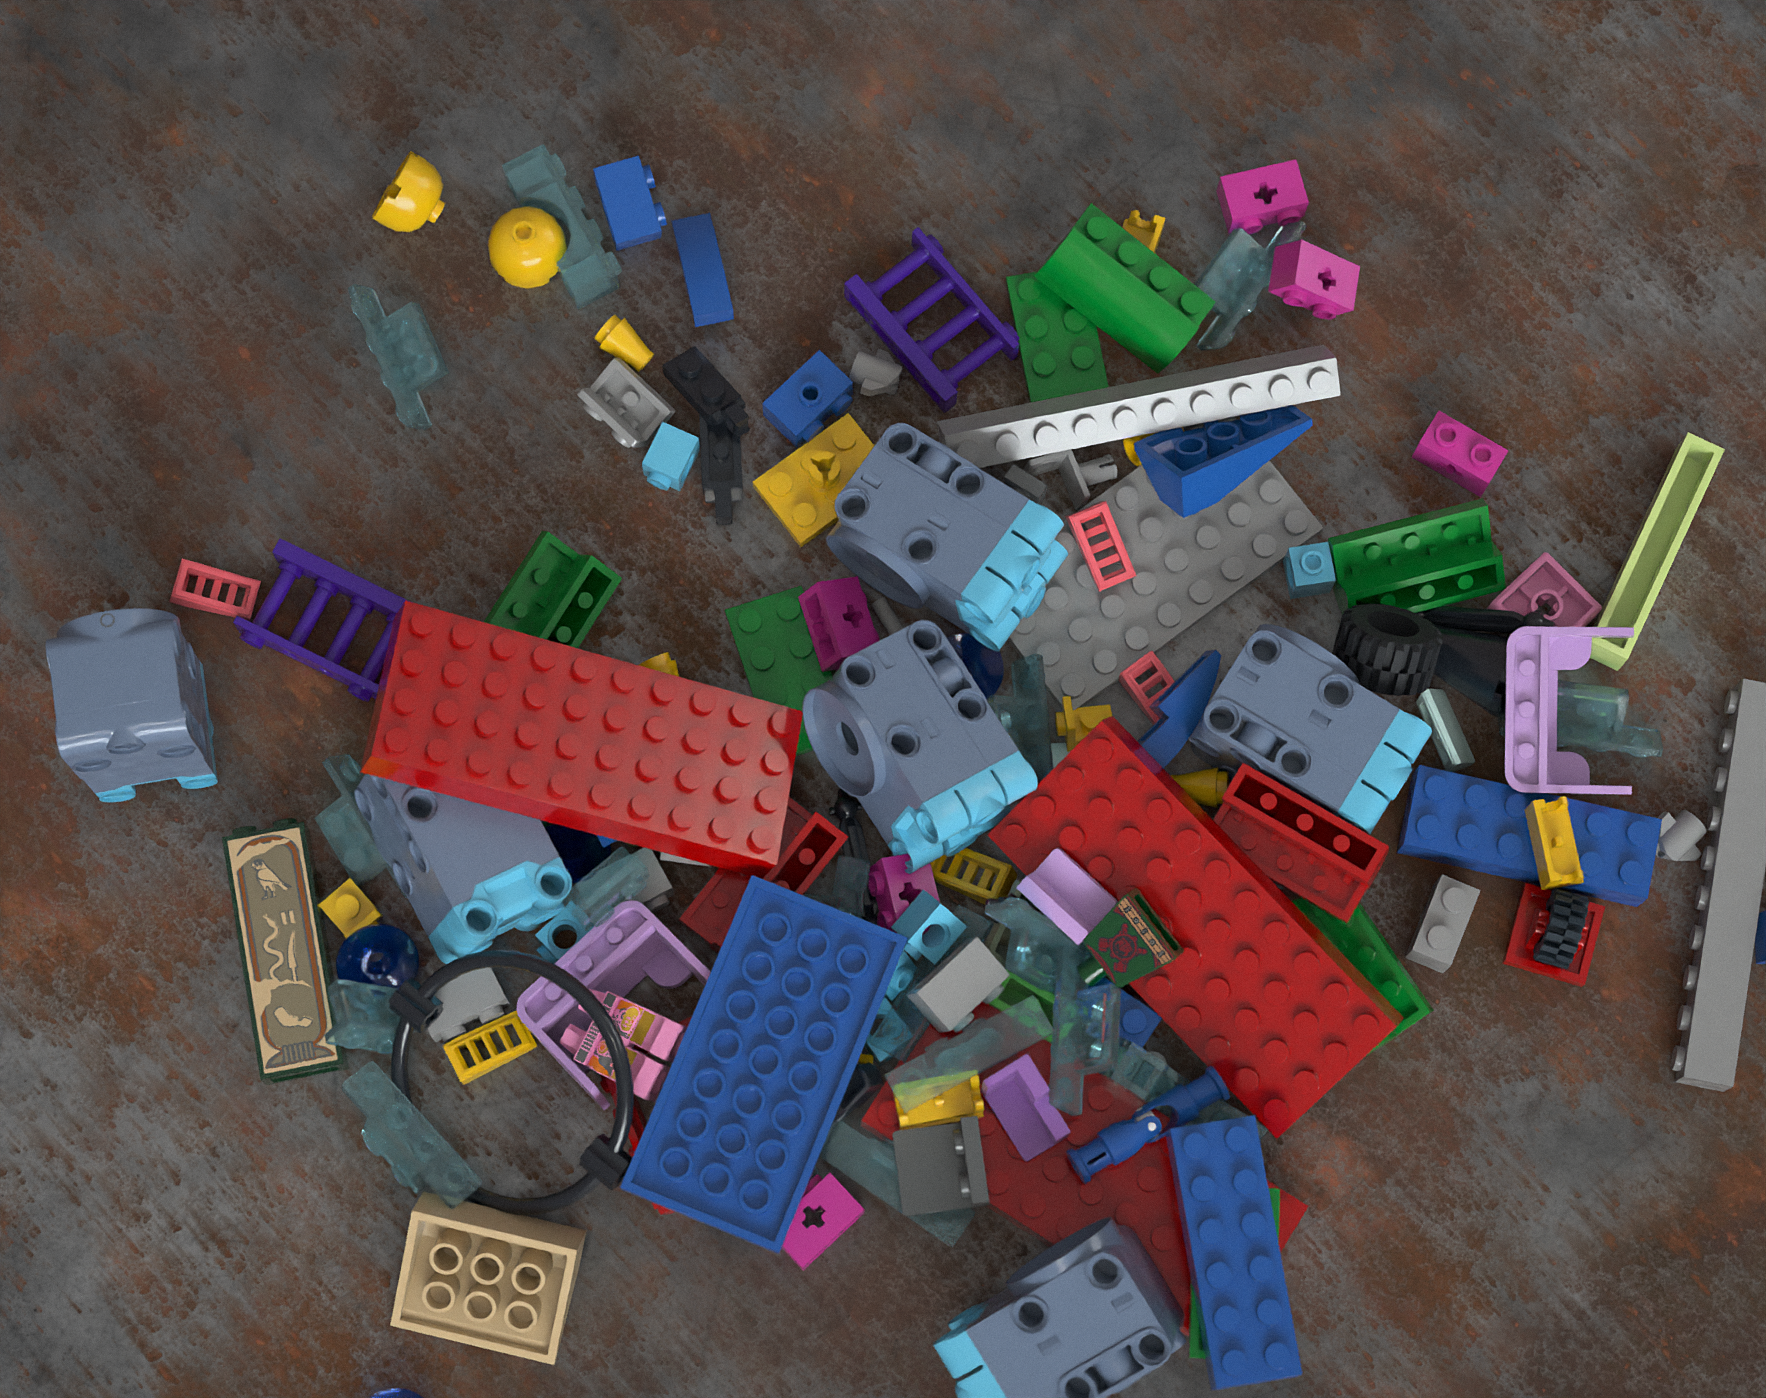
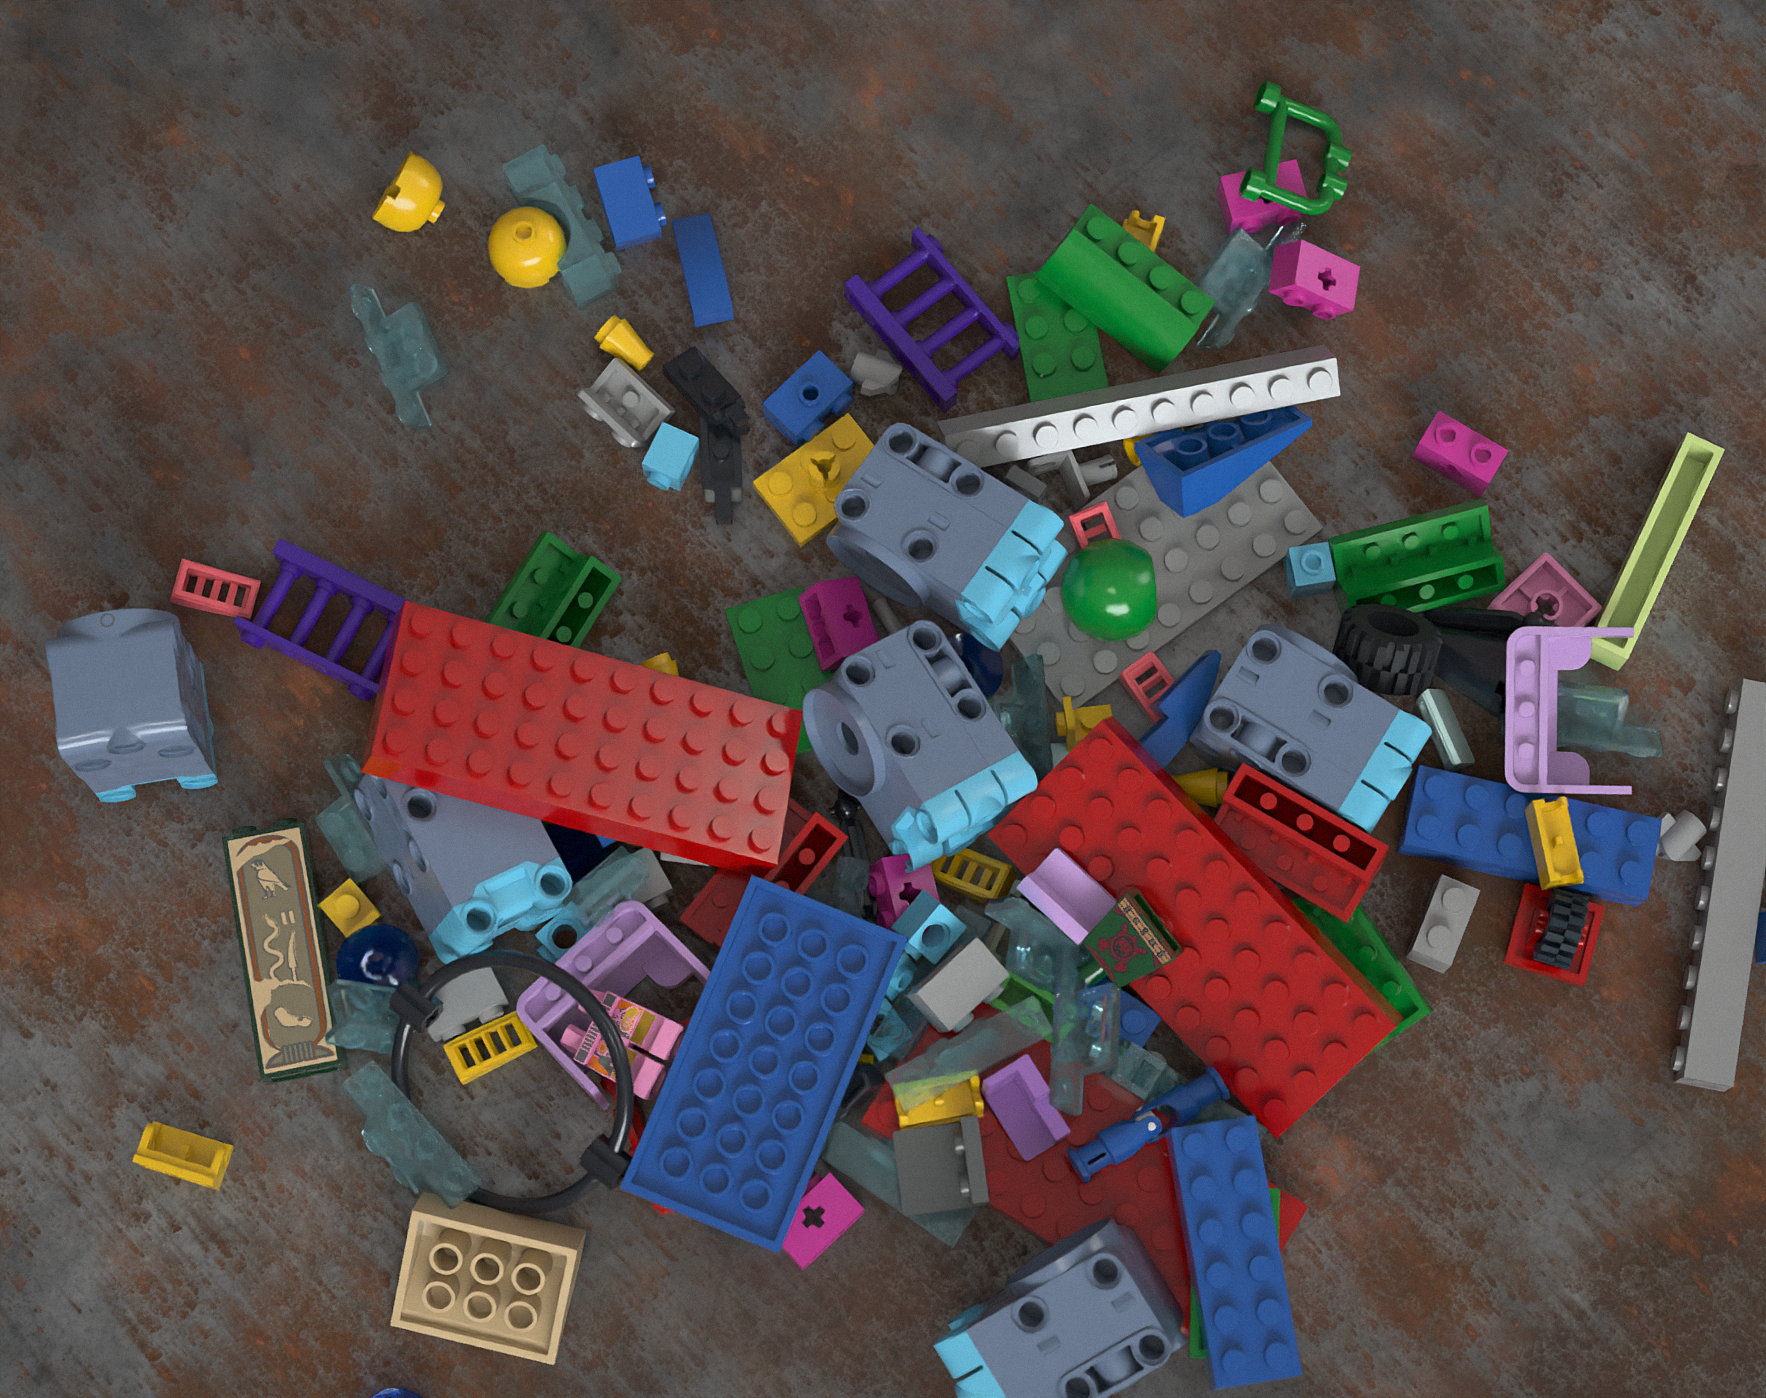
(183, 1155): none -> yellow hinge
(1110, 590): none -> green cylinder
(1334, 155): none -> green bar

